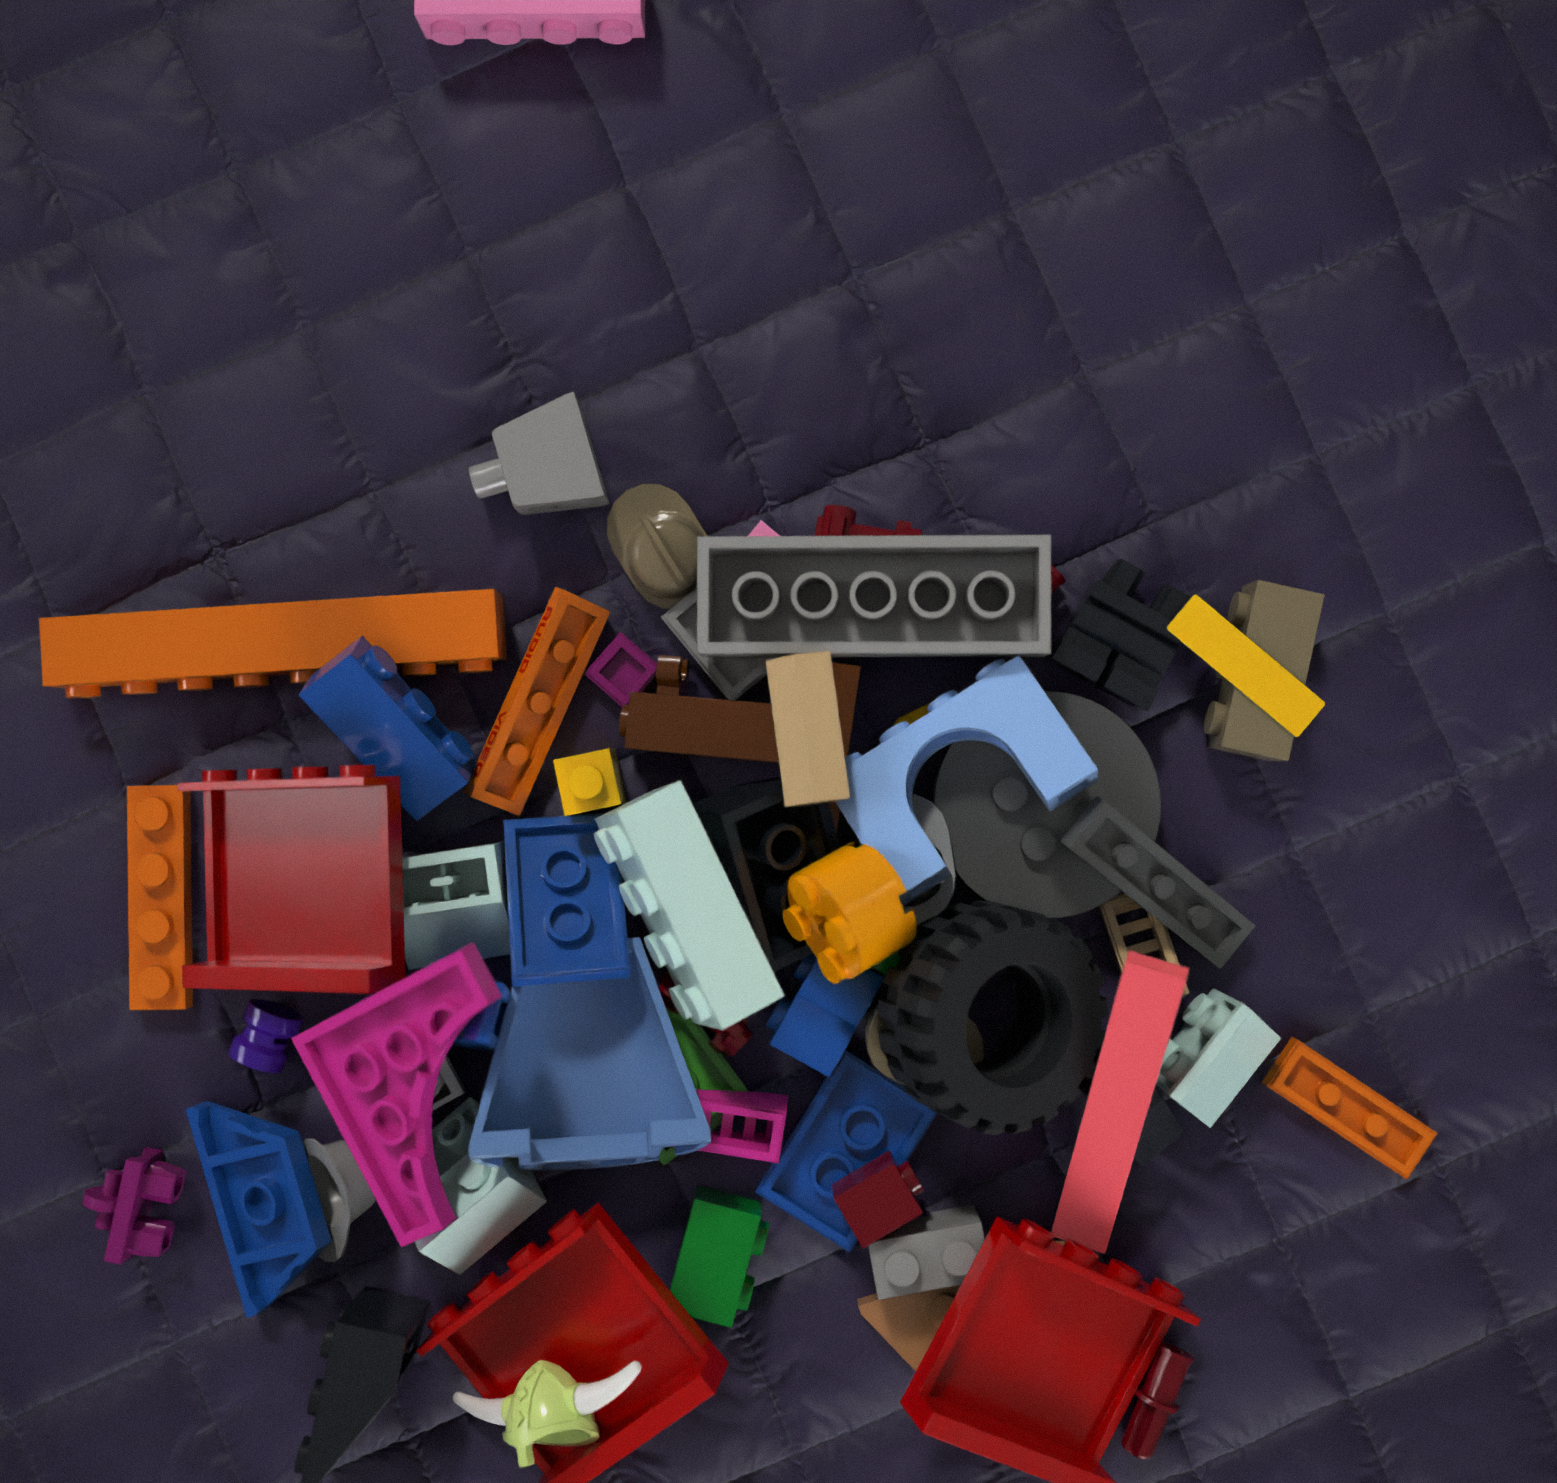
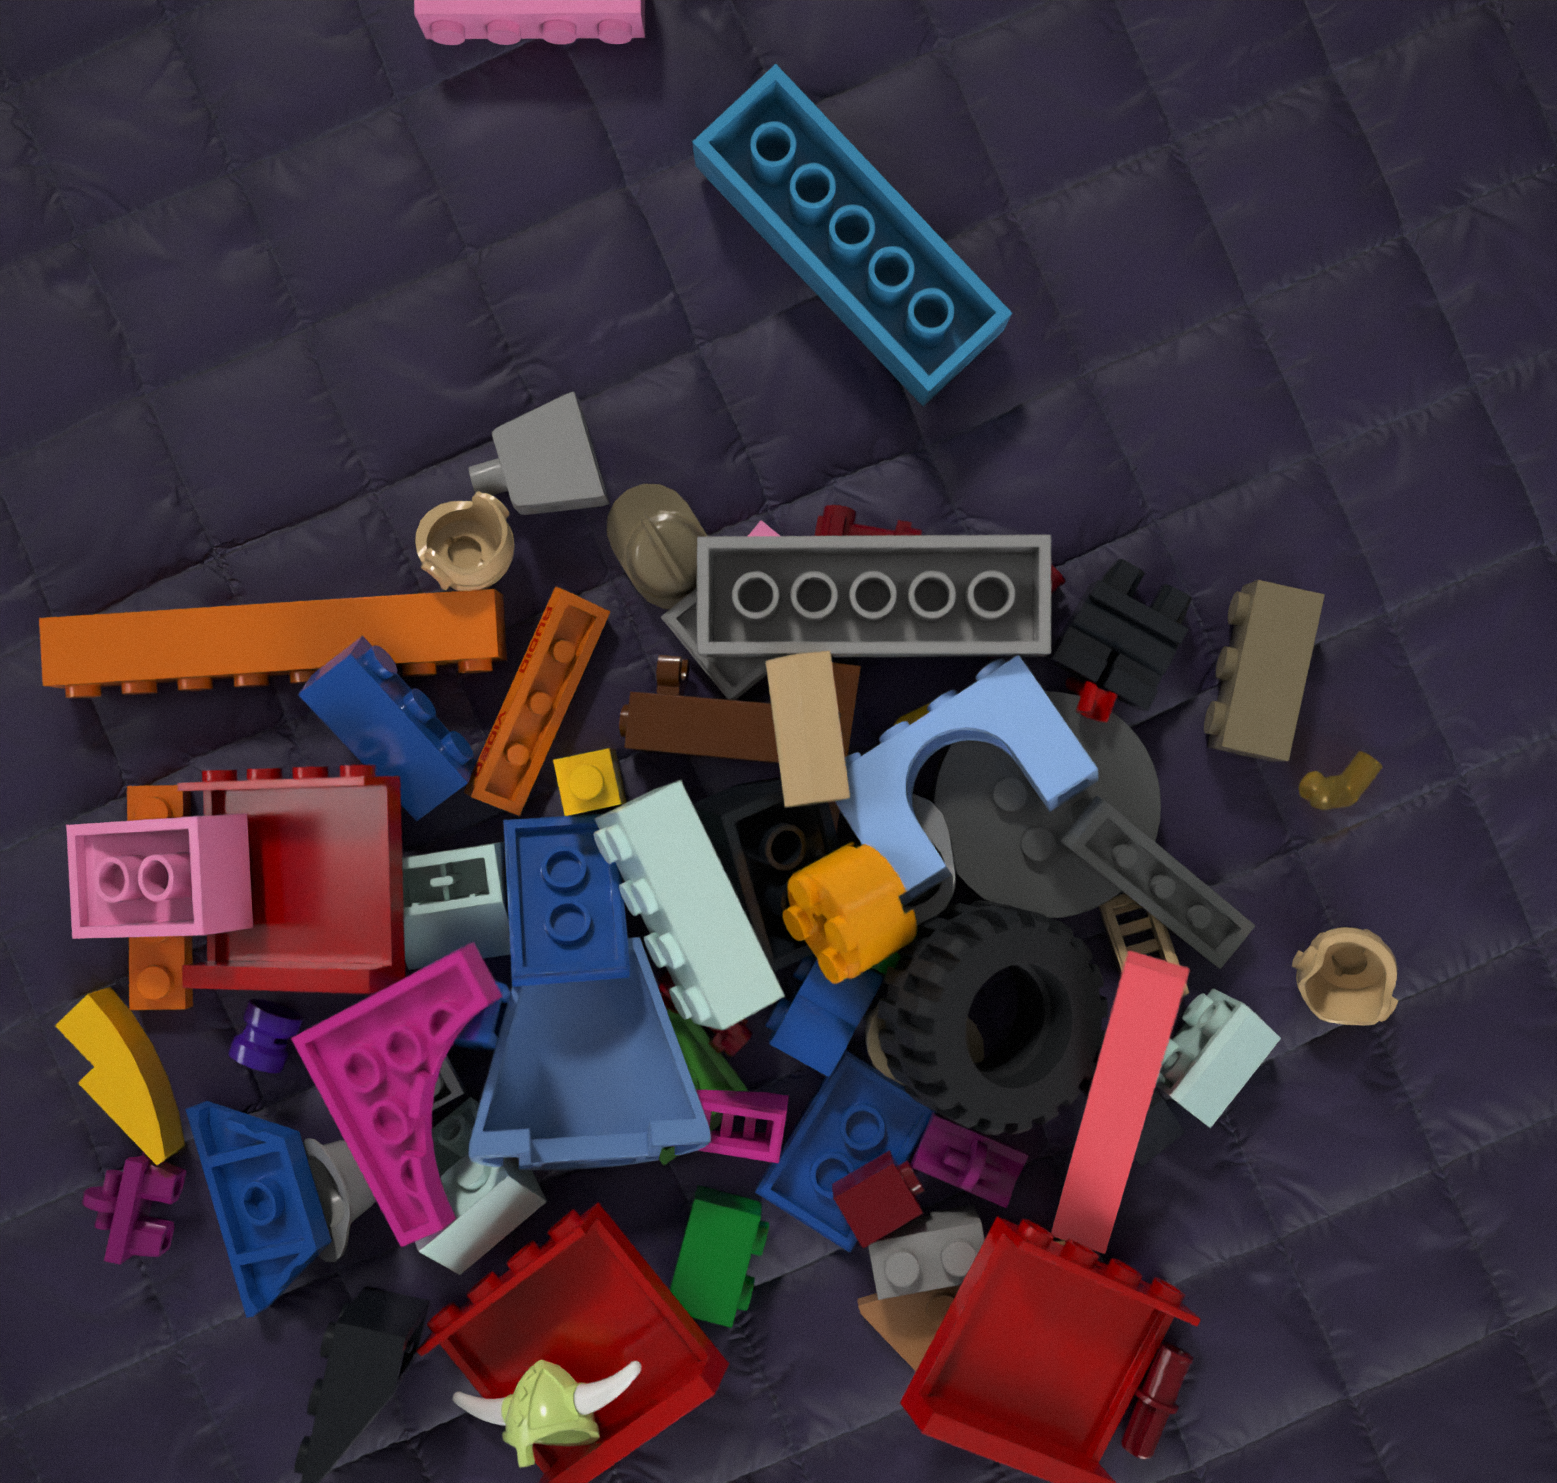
(126, 1073): none -> yellow slope
(160, 877): none -> bright pink slope
(466, 543): none -> tan cap
(622, 669): magenta tile -> none
(849, 235): none -> dark azure brick
(969, 1159): none -> magenta hips
(1093, 701): none -> red hand
(1246, 665): yellow sticker -> none
(1341, 789): none -> clear yellow arm
(1347, 977): none -> tan cap
(1349, 1107): orange tile -> none

